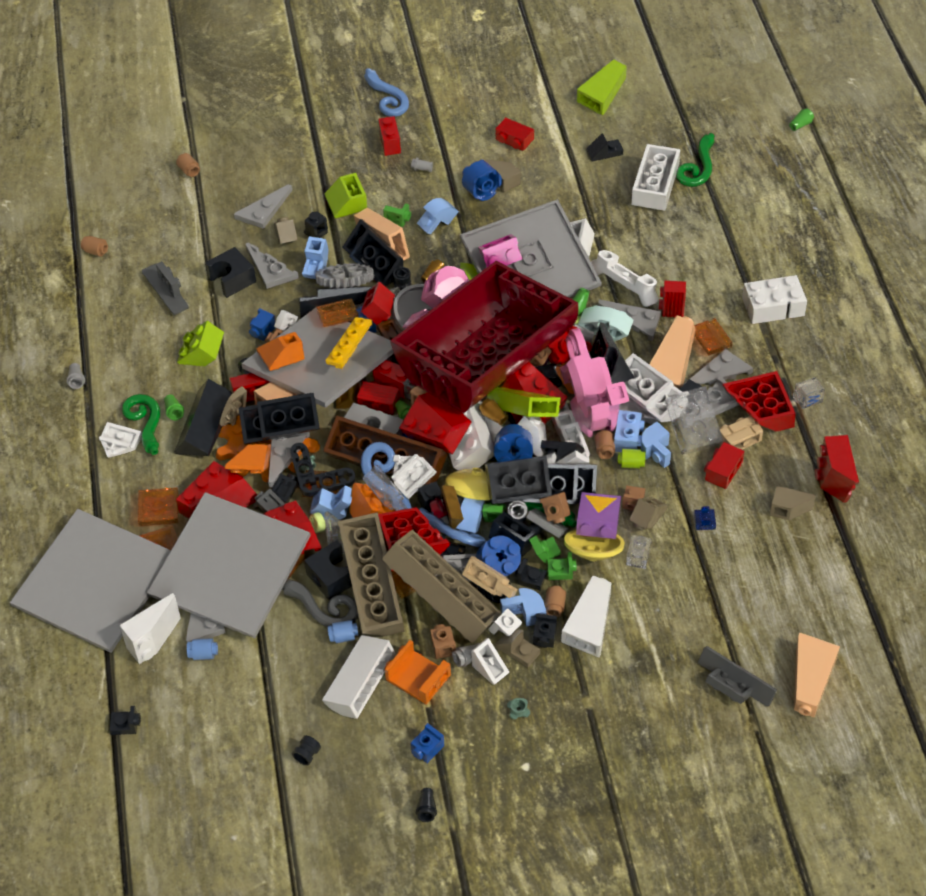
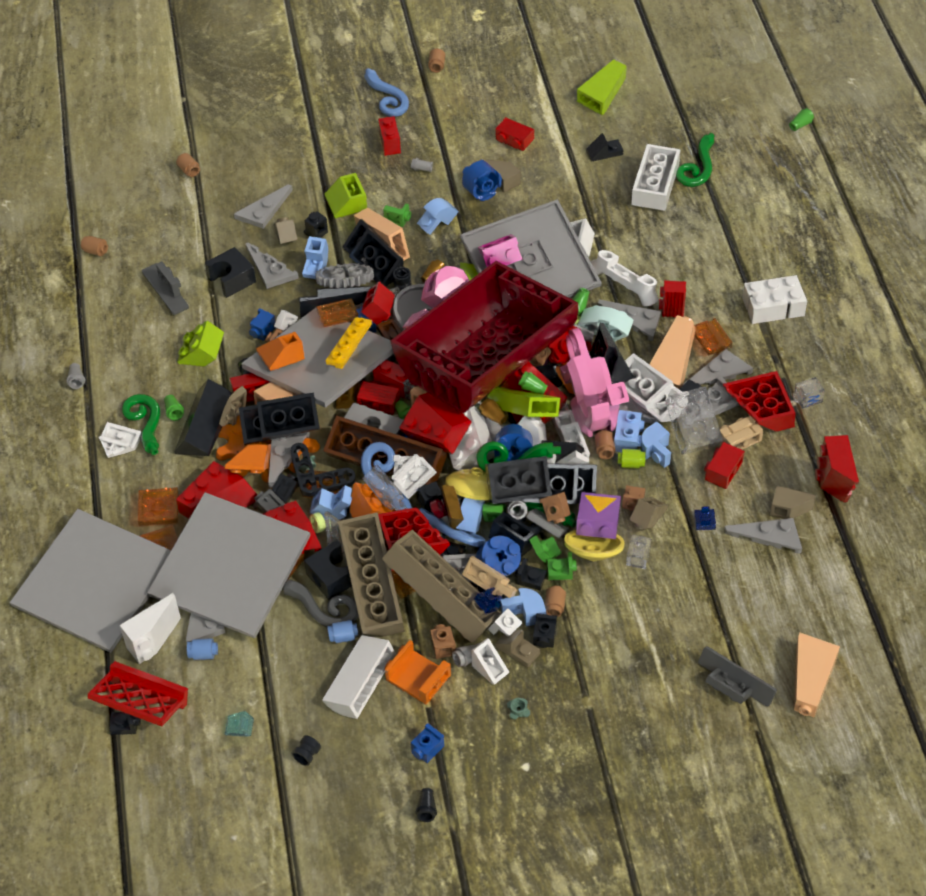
(142, 684): none -> red fence
(239, 724): none -> clear light blue slope
(436, 60): none -> medium nougat brick
(487, 601): none -> clear blue tile
(532, 383): none -> bright green cone
(541, 449): none -> green plant
(588, 620): white slope -> none
(774, 532): none -> light grey wing

